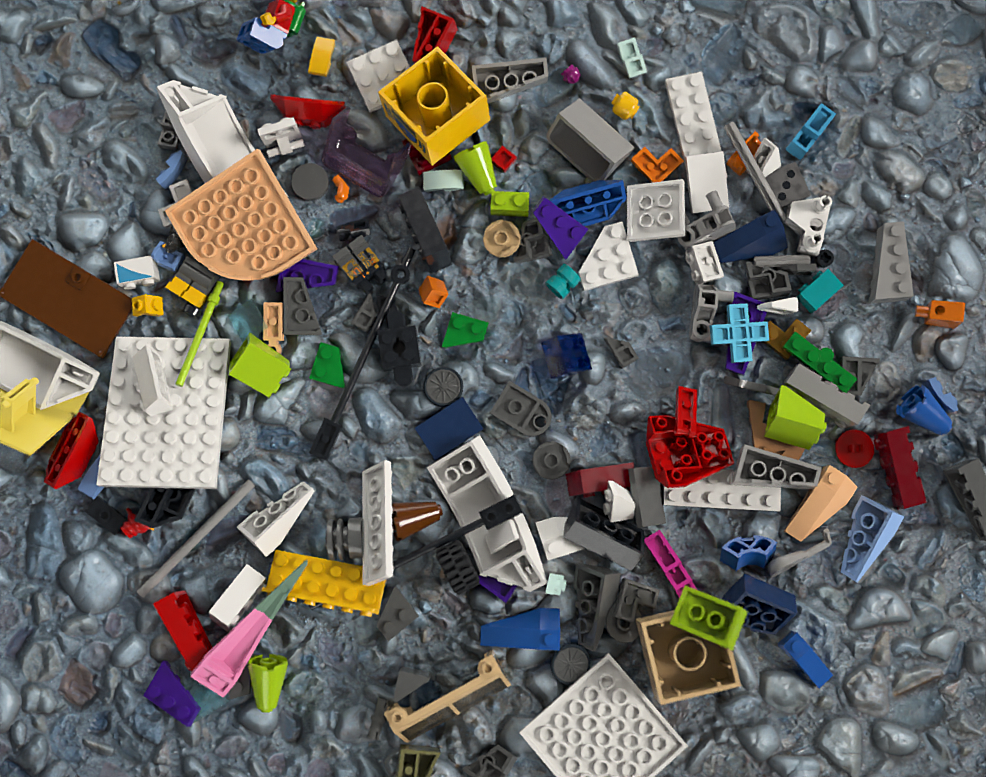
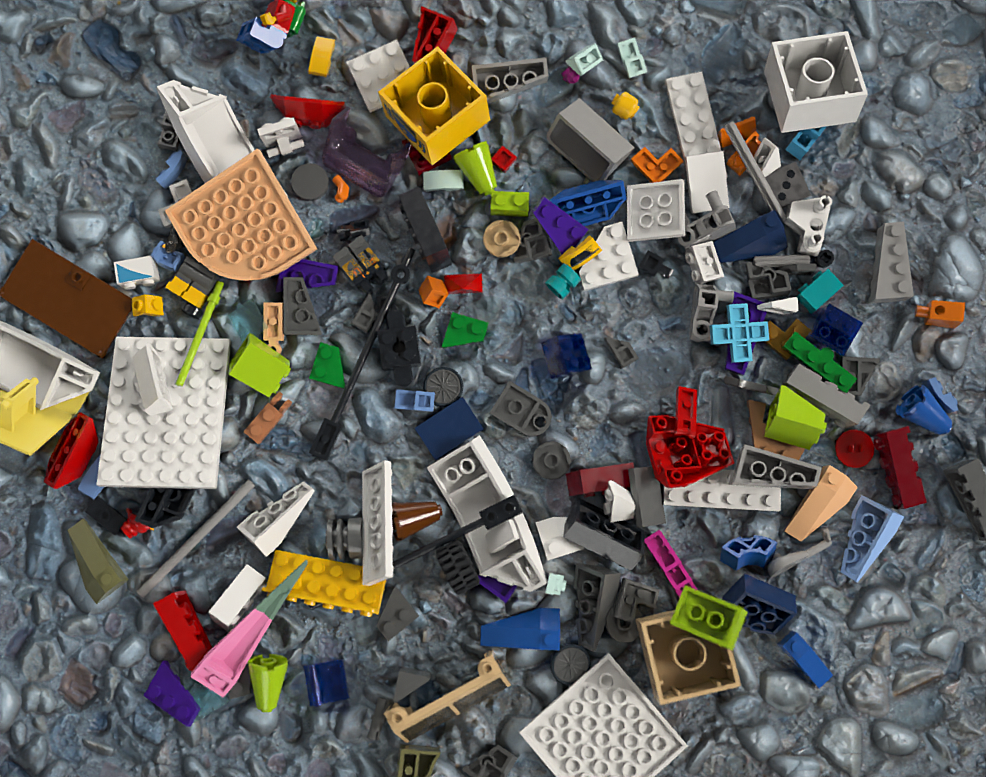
(96, 565): none -> olive wedge
(267, 419): none -> nougat hinge
(326, 682): none -> clear blue plate
(414, 400): none -> medium blue slope
(463, 283): none -> red slope
(581, 254): none -> yellow slope
(585, 59): none -> light aqua slope
(652, 264): none -> black plate
(745, 127): none -> orange slope
(815, 82): none -> white brick
(835, 329): none -> clear blue slope

